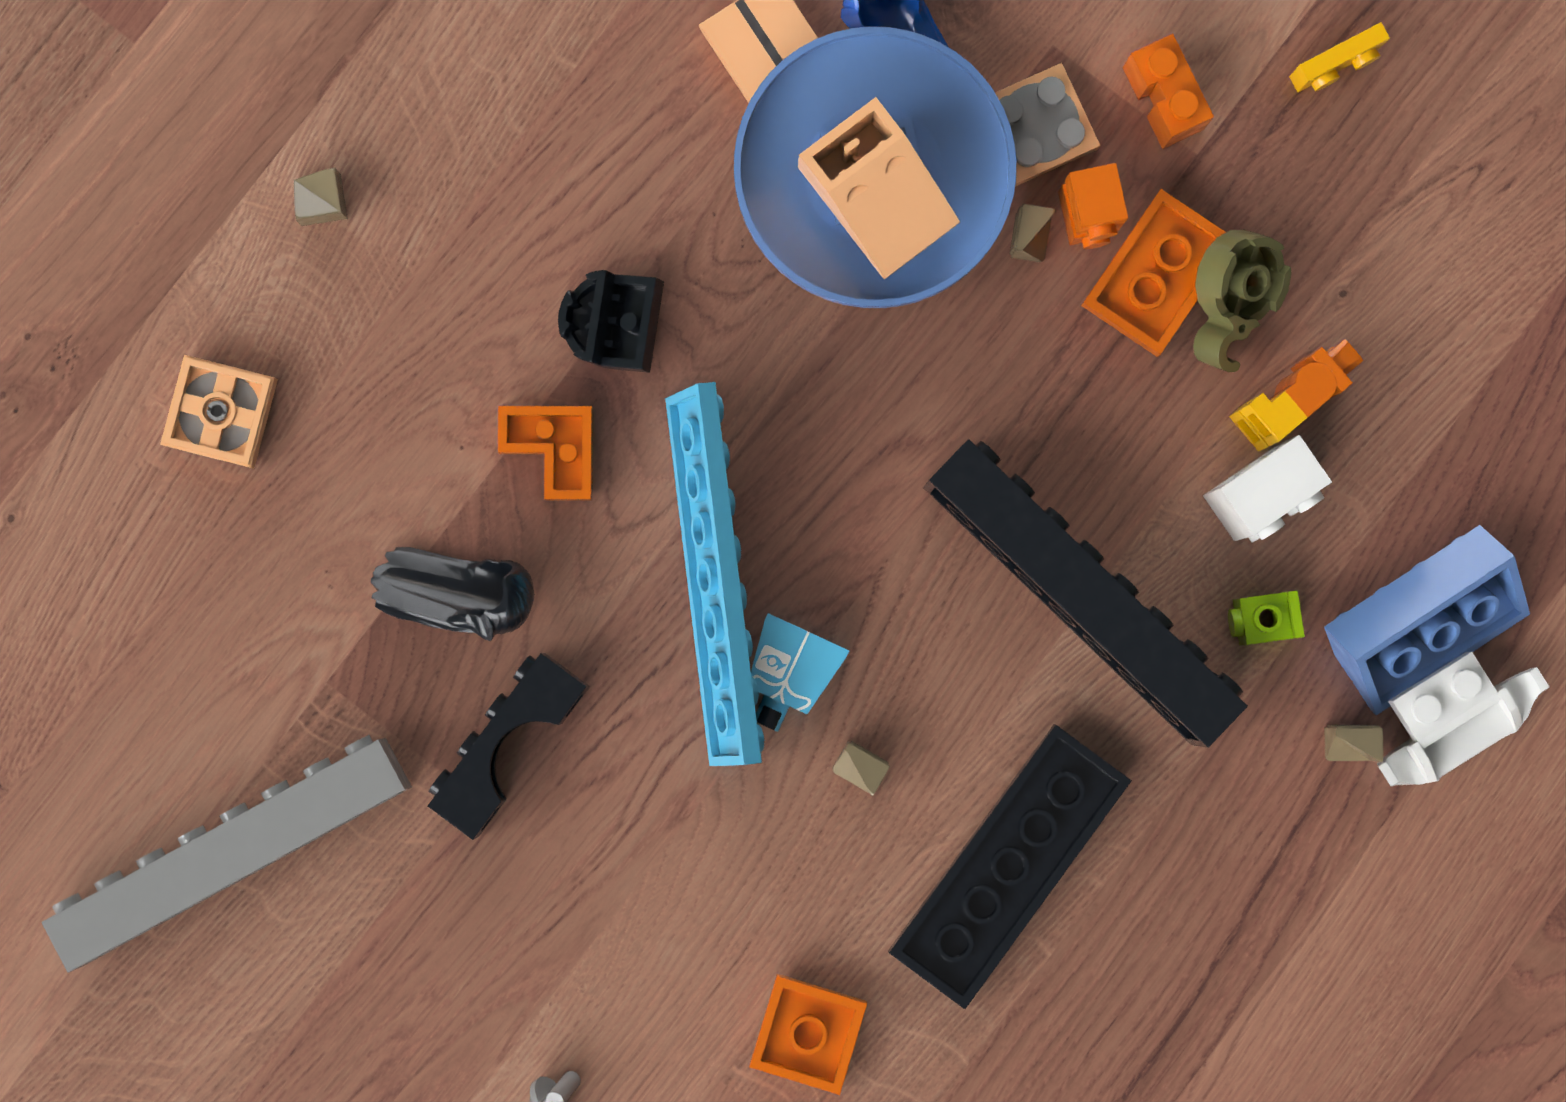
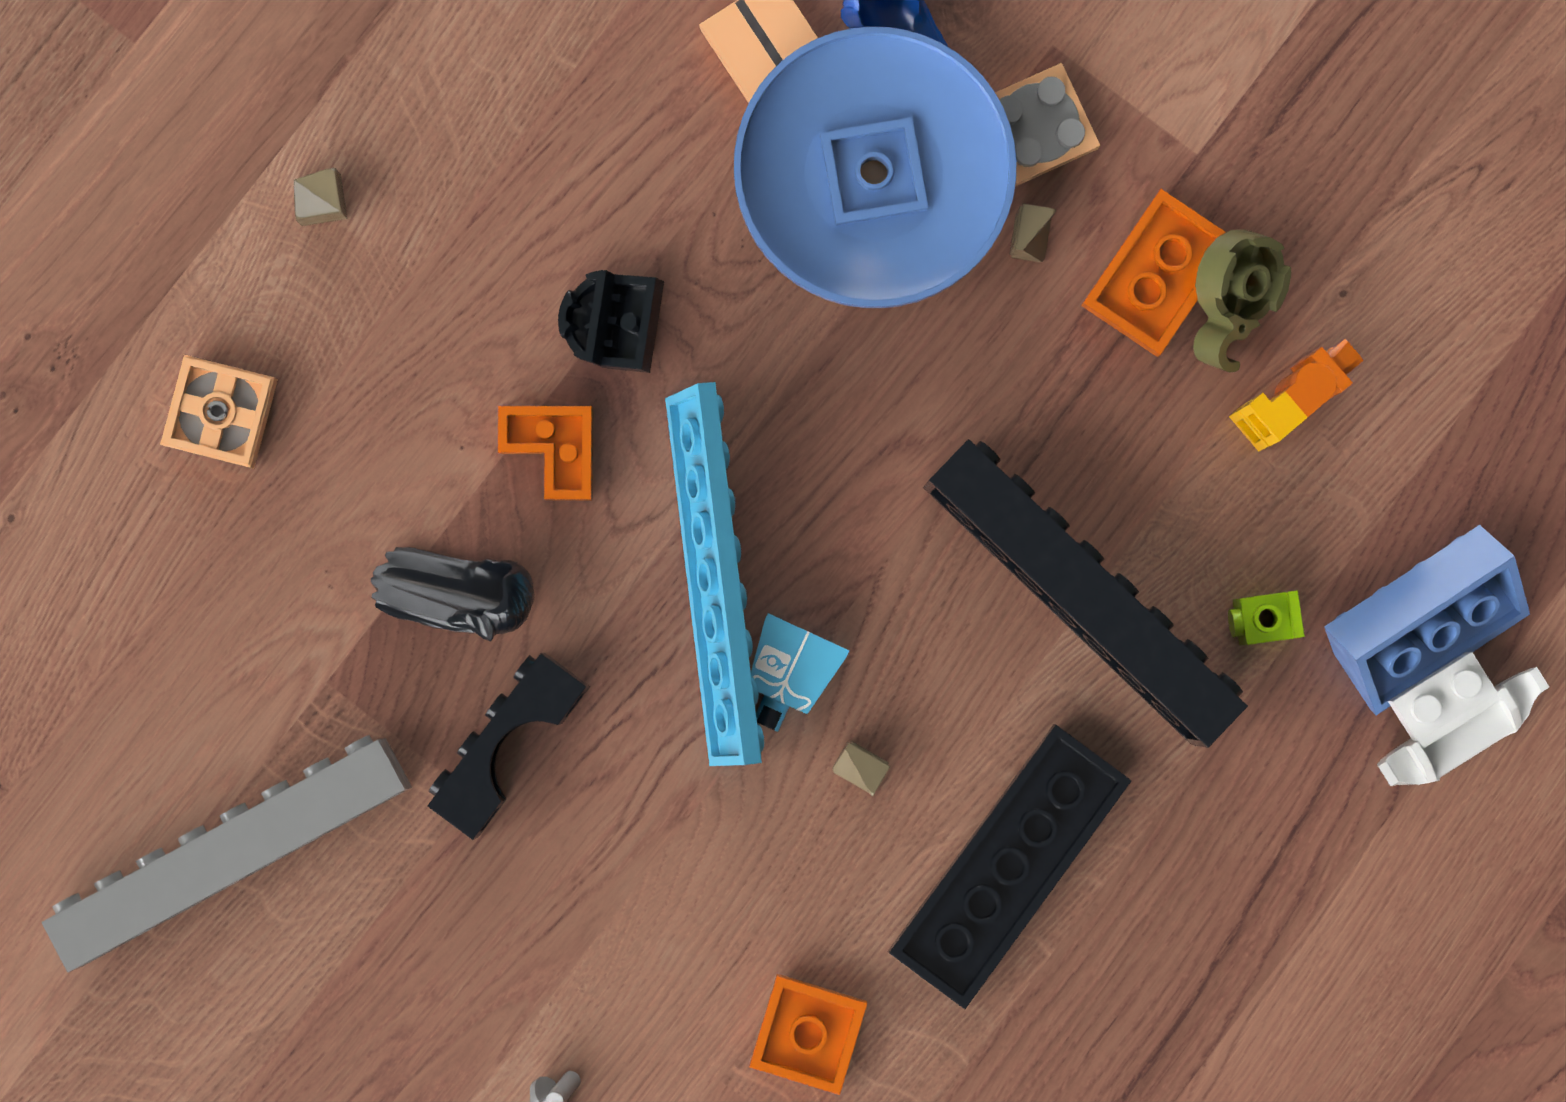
(878, 188): light nougat slope -> none
(1093, 205): orange brick -> none
(1167, 79): orange brick -> none
(1266, 489): white brick -> none
(1353, 743): dark tan slope -> none
(1355, 51): yellow plate -> none

